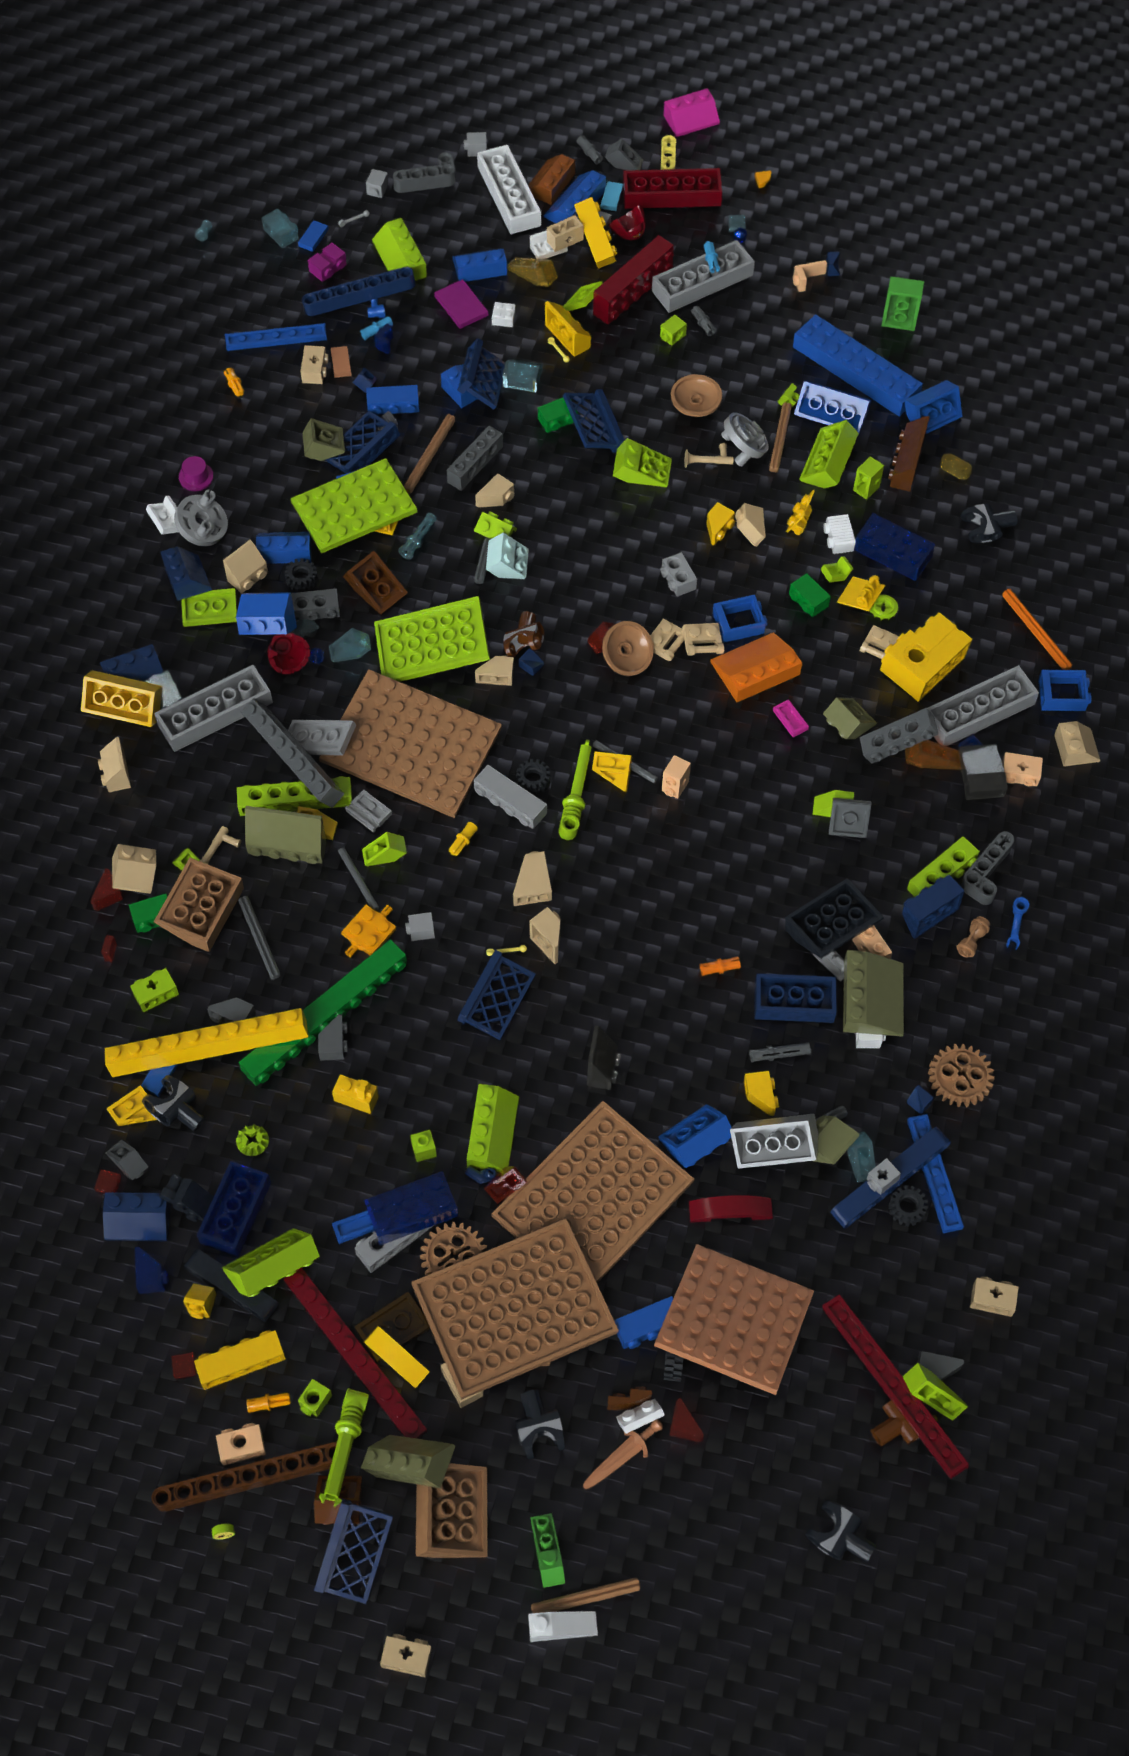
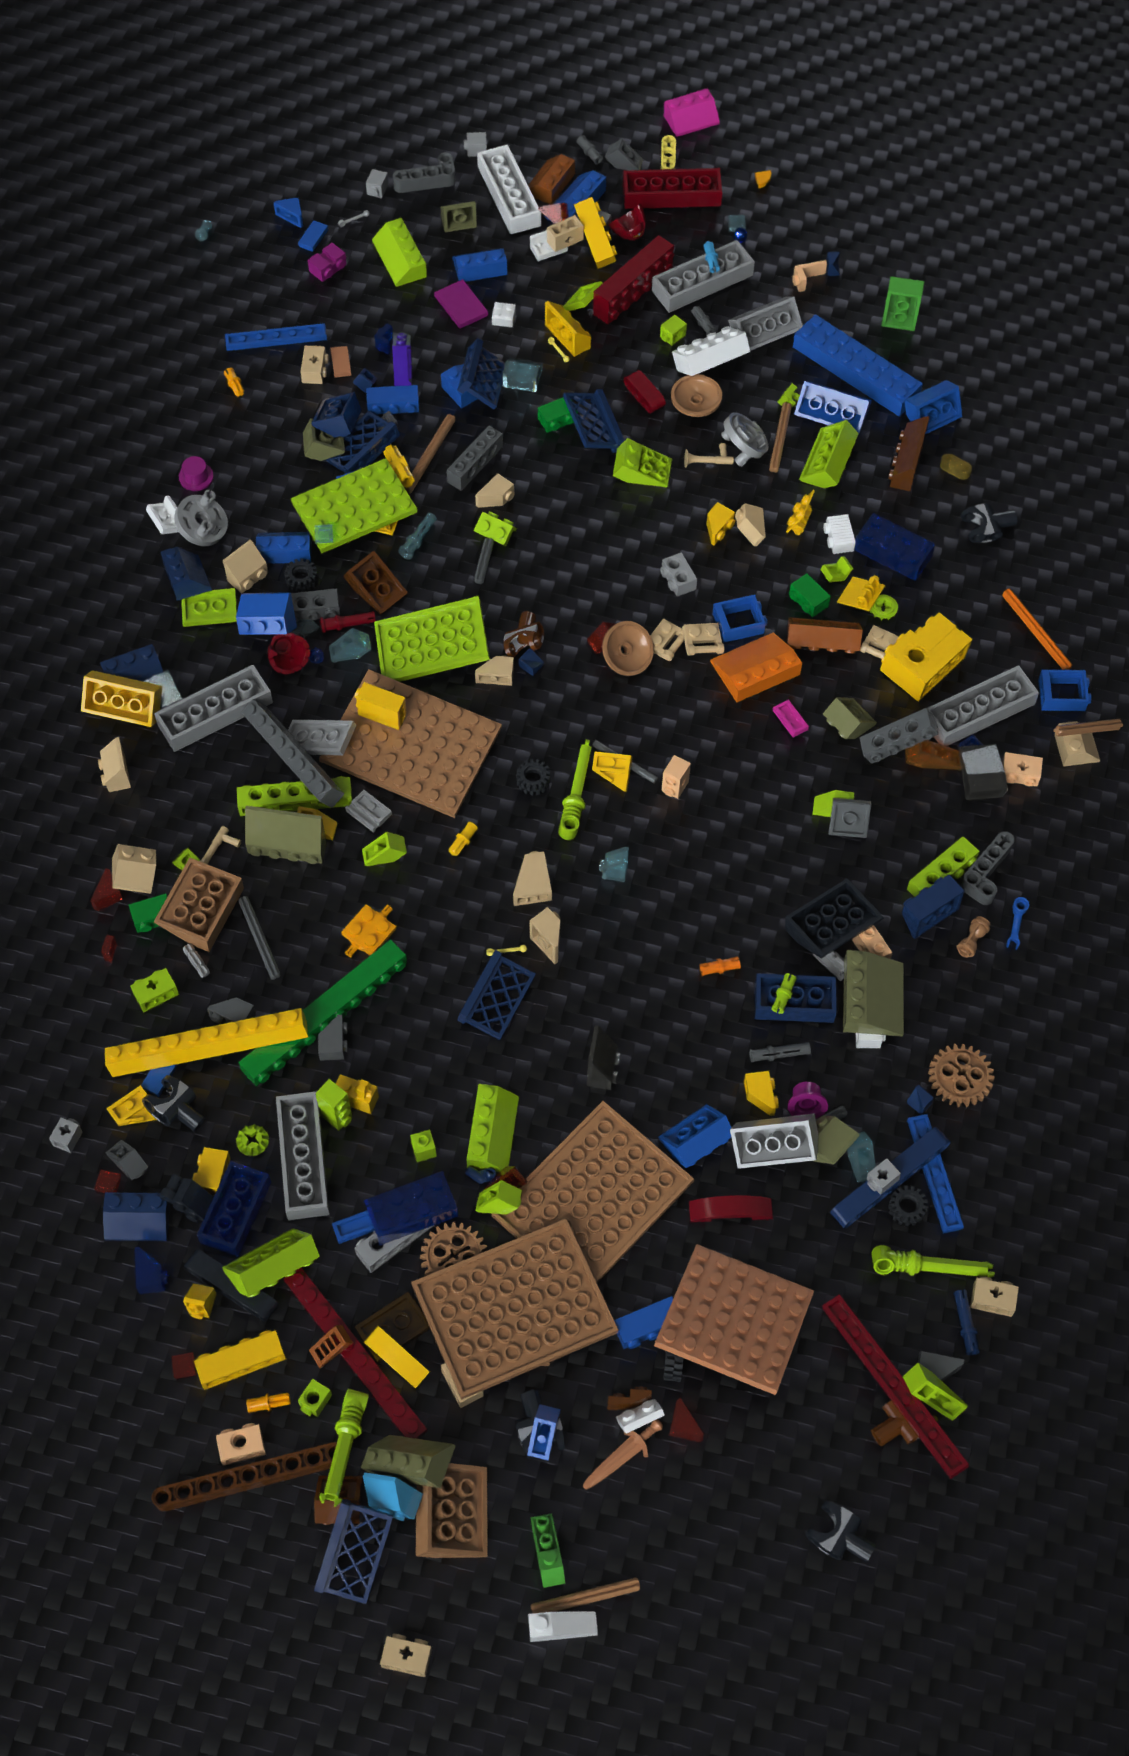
(68, 1141): none -> light grey brick
(196, 960): none -> light grey axle
(211, 1169): none -> yellow brick
(223, 1531): lime tile -> none
(280, 228): clear light blue brick -> none
(289, 210): none -> blue slope
(302, 1156): none -> light grey brick
(324, 533): none -> clear light blue tile
(334, 1105): none -> lime brick
(337, 415): none -> dark blue slope
(338, 622): none -> dark red pin
(344, 1339): none -> dark orange slope
(358, 291): dark blue beam -> none
(358, 879): dark grey bar -> none
(373, 329): dark azure axle -> none
(376, 310): blue brick -> none
(380, 705): none -> yellow brick
(392, 1496): none -> dark azure slope
(399, 465): none -> yellow piece
(402, 359): none -> dark purple window
(420, 926): light grey brick -> none
(459, 216): none -> olive slope
(499, 1199): none -> lime slope
(507, 557): light aqua slope -> none
(510, 797): light grey brick -> none
(536, 271): clear yellow slope -> none
(543, 1432): none -> blue slope
(555, 212): none -> clear red slope
(611, 196): medium azure tile -> none
(615, 865): none -> clear light blue slope
(644, 391): none -> dark red beam
(711, 351): none -> white brick
(769, 322): none -> light grey slope
(784, 993): none -> lime pin
(807, 1100): none -> magenta piece
(824, 634): none -> dark orange slope
(868, 477): lime brick -> none
(887, 1260): none -> lime piece
(968, 1331): none -> dark blue pin
(1088, 727): none -> medium nougat axle

